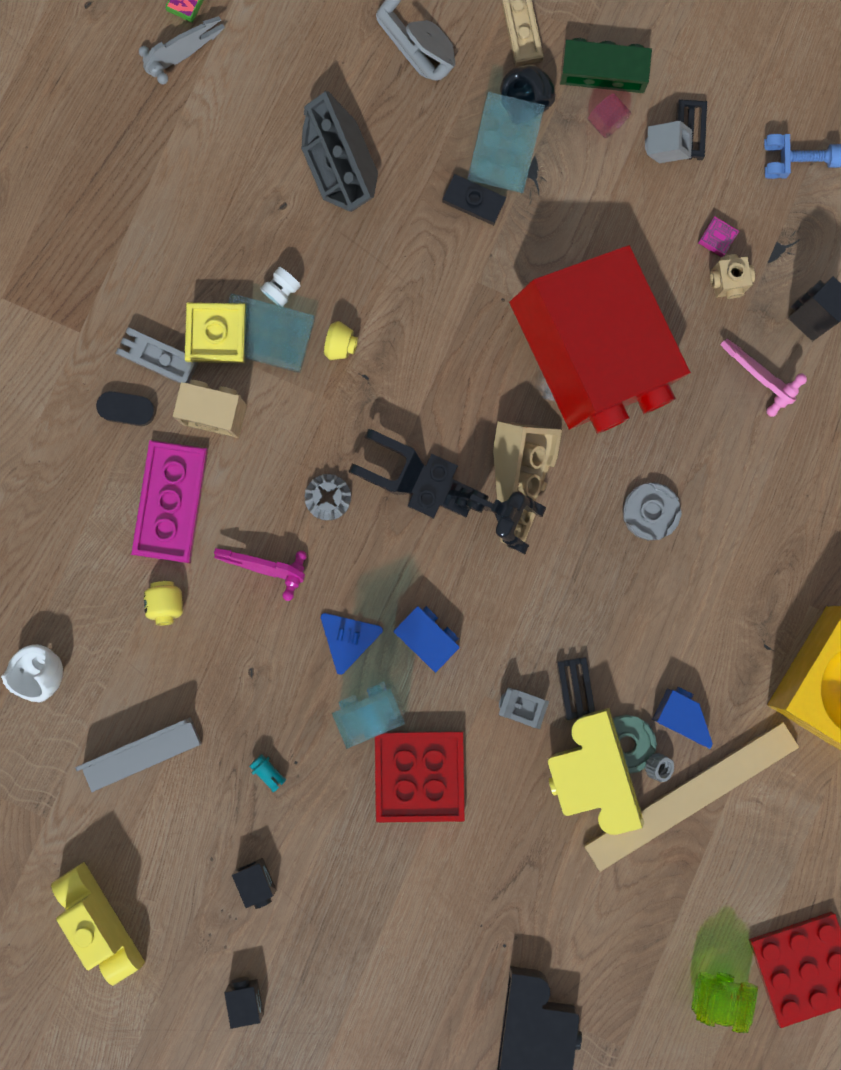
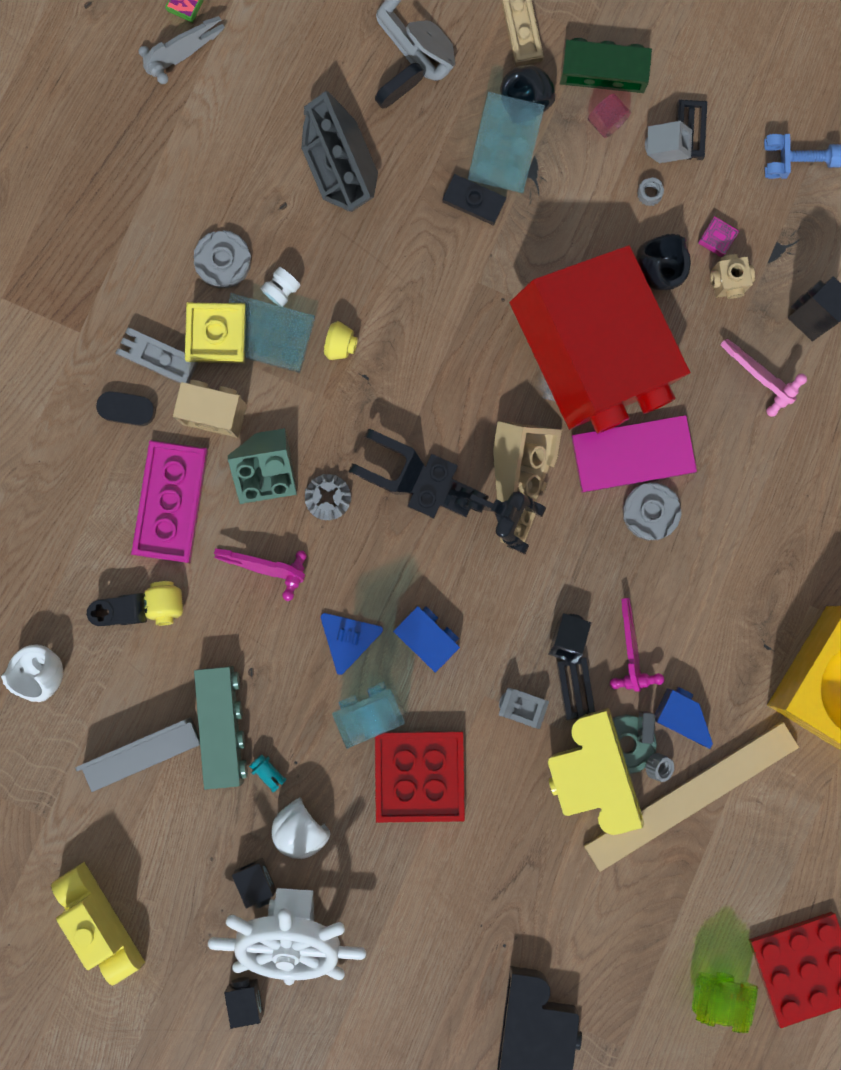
(122, 610): none -> black piece
(219, 727): none -> sand green brick
(222, 259): none -> light grey tile
(263, 467): none -> sand green slope
(287, 941): none -> white piece
(297, 832): none -> white piece
(399, 85): none -> black tile
(570, 637): none -> black brick
(634, 454): none -> dark pink tile
(635, 679): none -> dark pink piece
(646, 727): none -> dark grey tile
(653, 183): none -> light grey axle
(664, 261): none -> black piece

